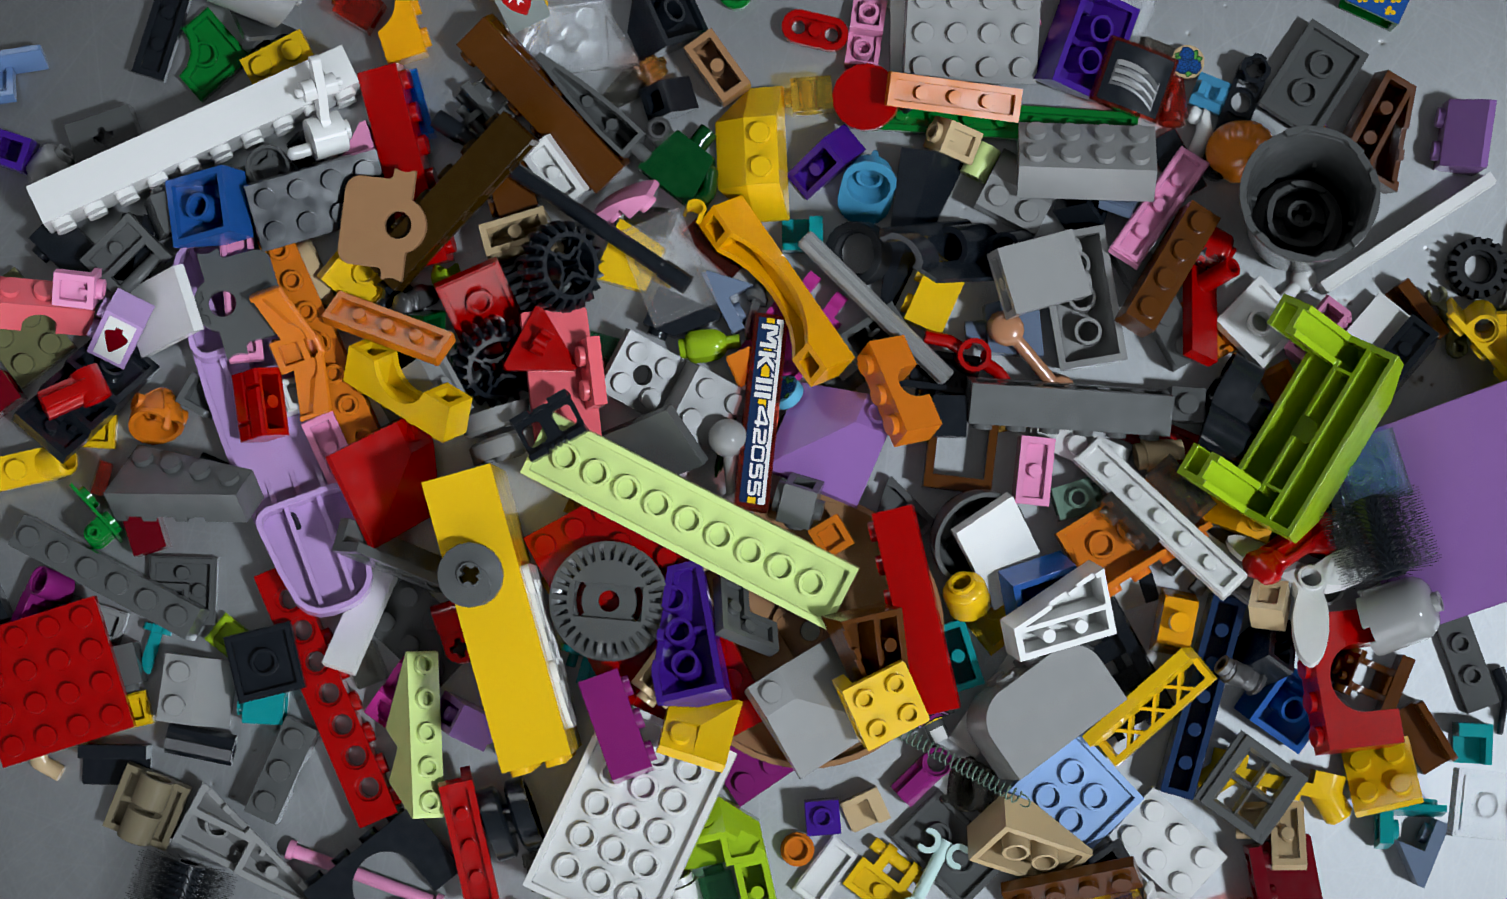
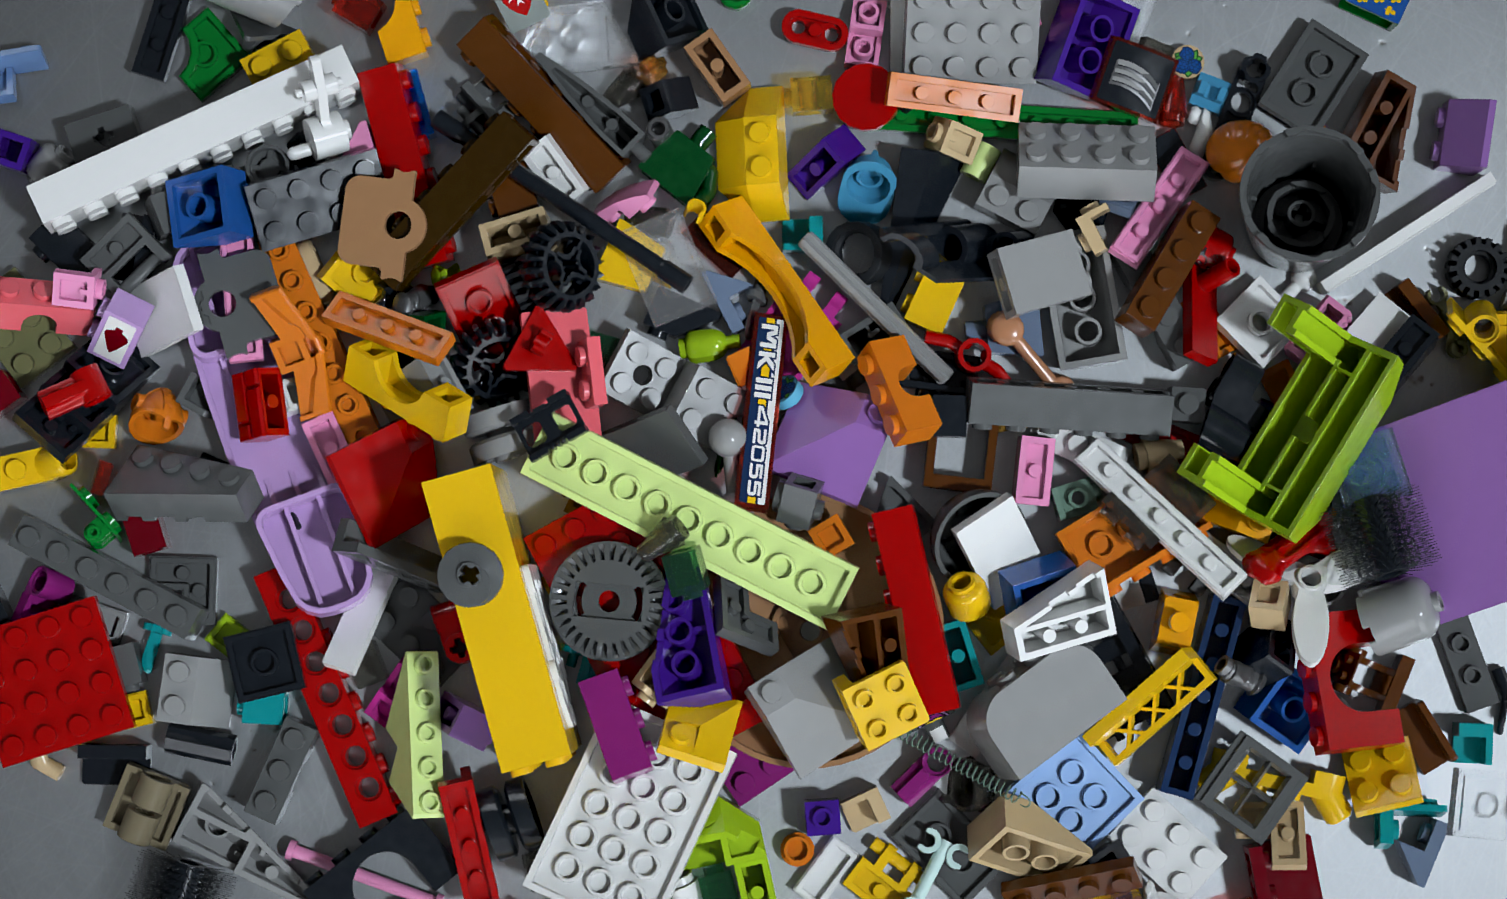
(665, 537): none -> clear smoke cone
(686, 572): none -> clear green brick
(1090, 236): none -> tan bracket

